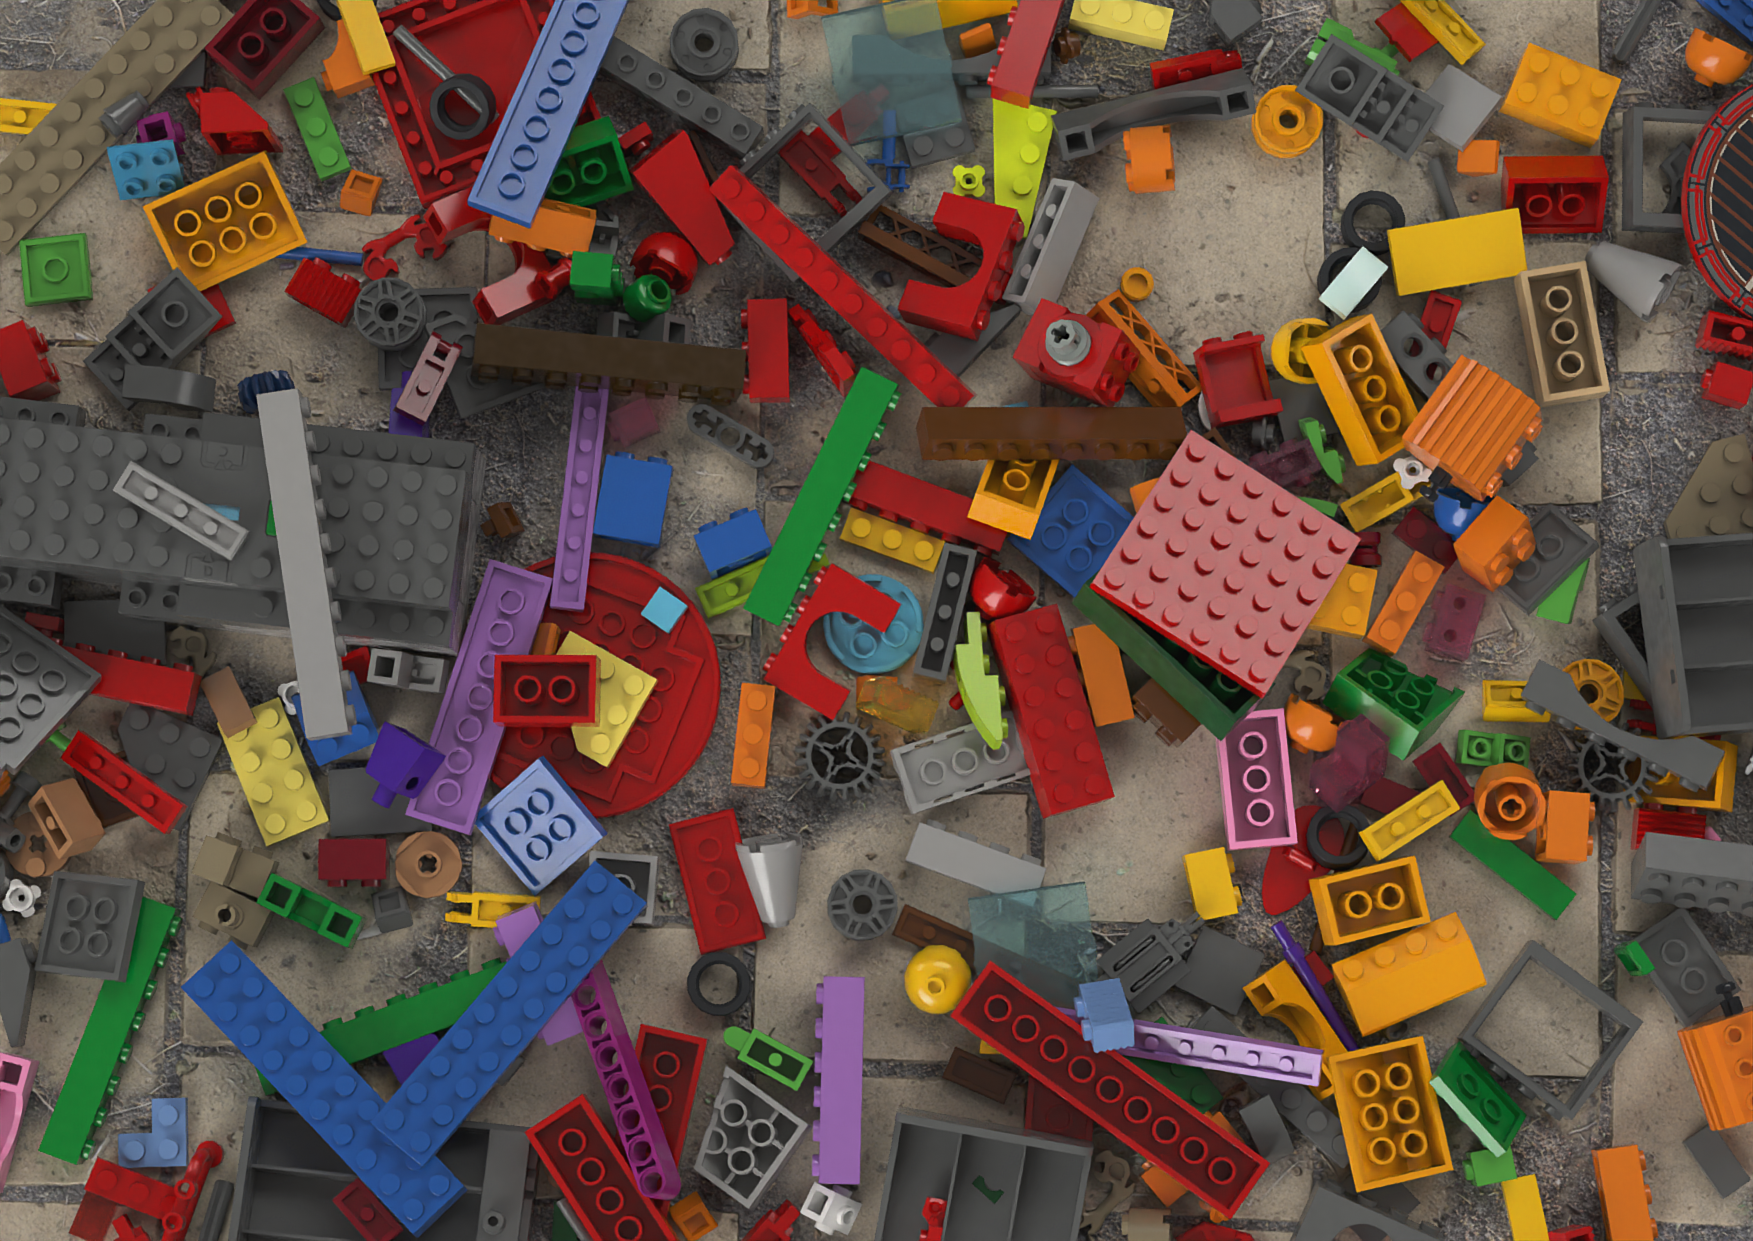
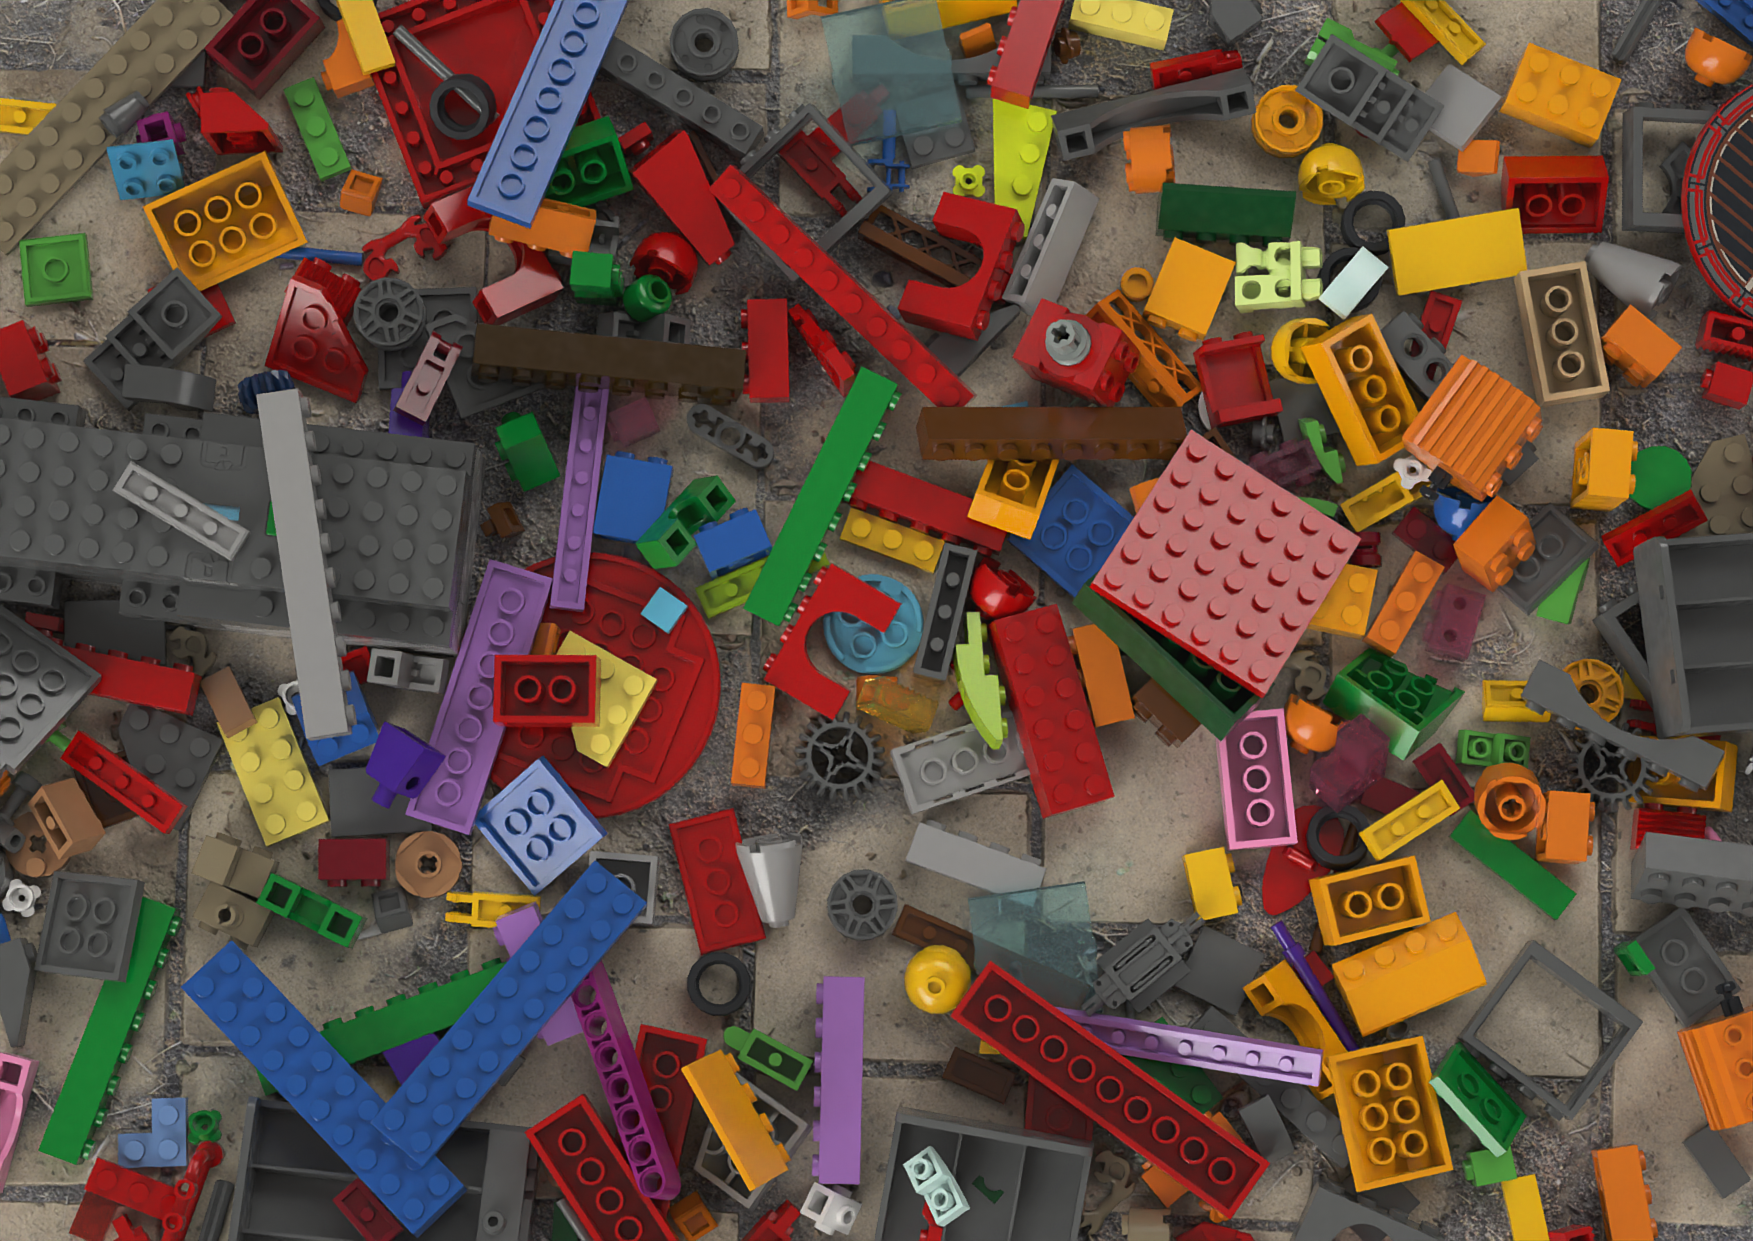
(201, 1118): none -> green plate
(315, 342): none -> red plate
(526, 450): none -> green brick
(555, 278): red bush -> none
(670, 535): none -> green arch
(736, 1119): none -> light orange slope
(937, 1185): none -> light aqua slope
(1105, 1015): medium blue brick -> none
(1188, 290): none -> light orange brick
(1224, 214): none -> dark green slope
(1286, 282): none -> yellowish green hips
(1329, 174): none -> yellow cylinder
(1603, 469): none -> light orange brick
(1637, 347): none -> orange brick
(1659, 476): none -> green tile
(1665, 520): none -> red plate

